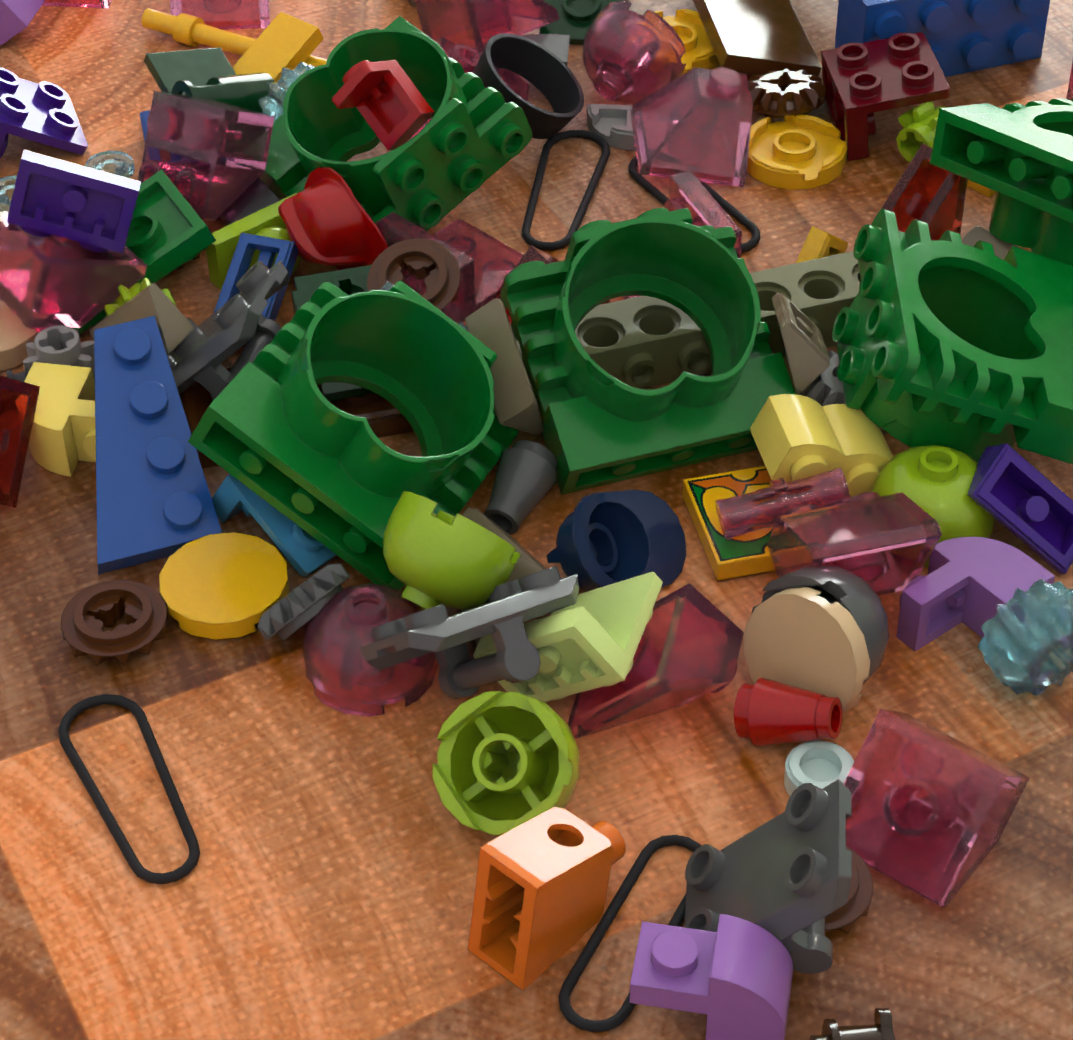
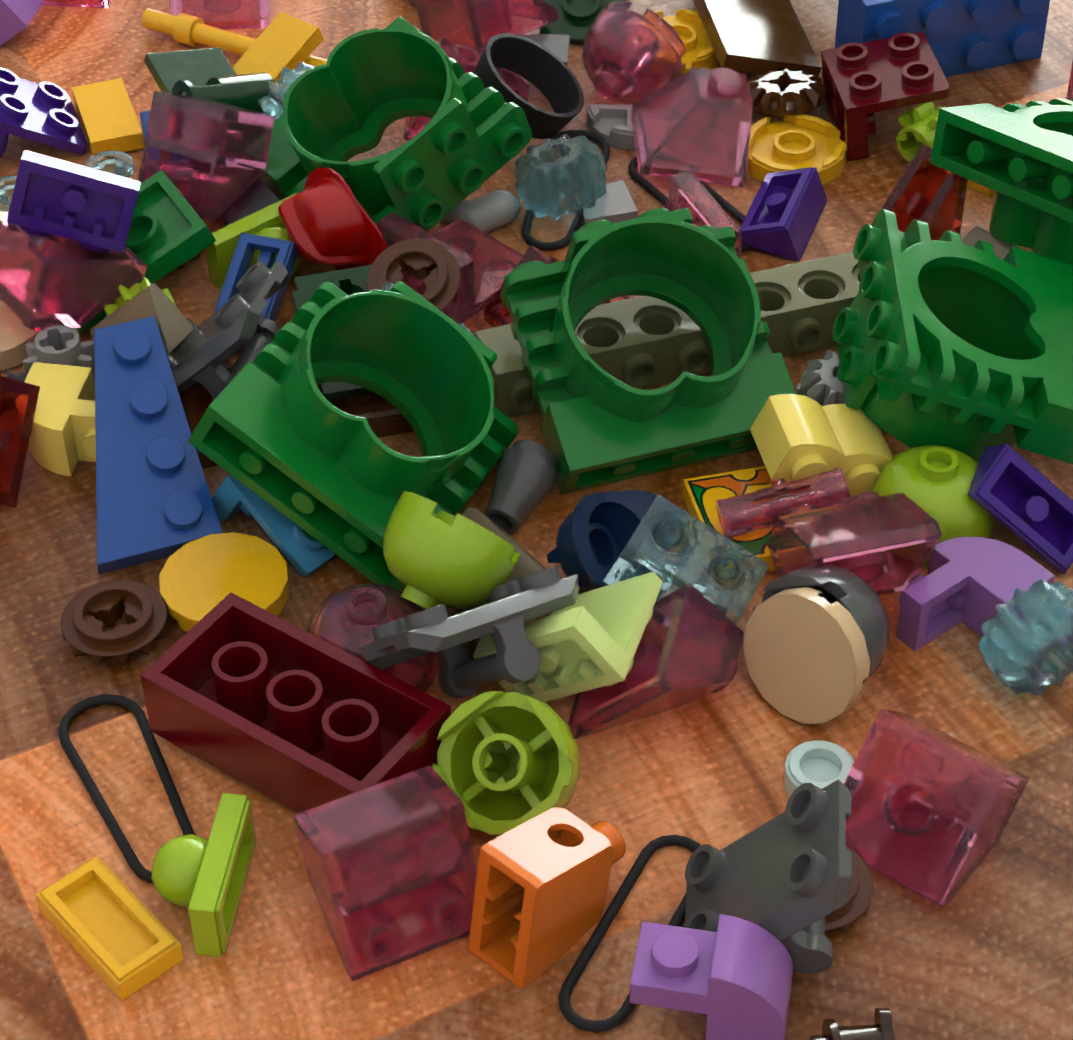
(108, 117): none -> yellow tile
(109, 927): none -> yellow tile
(209, 873): none -> lime tile
(287, 708): none -> dark red brick
(302, 603): dark grey gear -> none
(385, 100): red bracket -> none
(391, 869): none -> clear pink slope
(487, 211): none -> light grey arm
(513, 393): dark tan slope -> none
(560, 176): none -> clear light blue gear
(613, 206): none -> light grey tile
(690, 552): none -> clear light blue brick
(785, 213): none -> dark purple slope
(785, 714): red cone -> none
(801, 343): dark tan slope -> none
(820, 245): yellow tile -> none

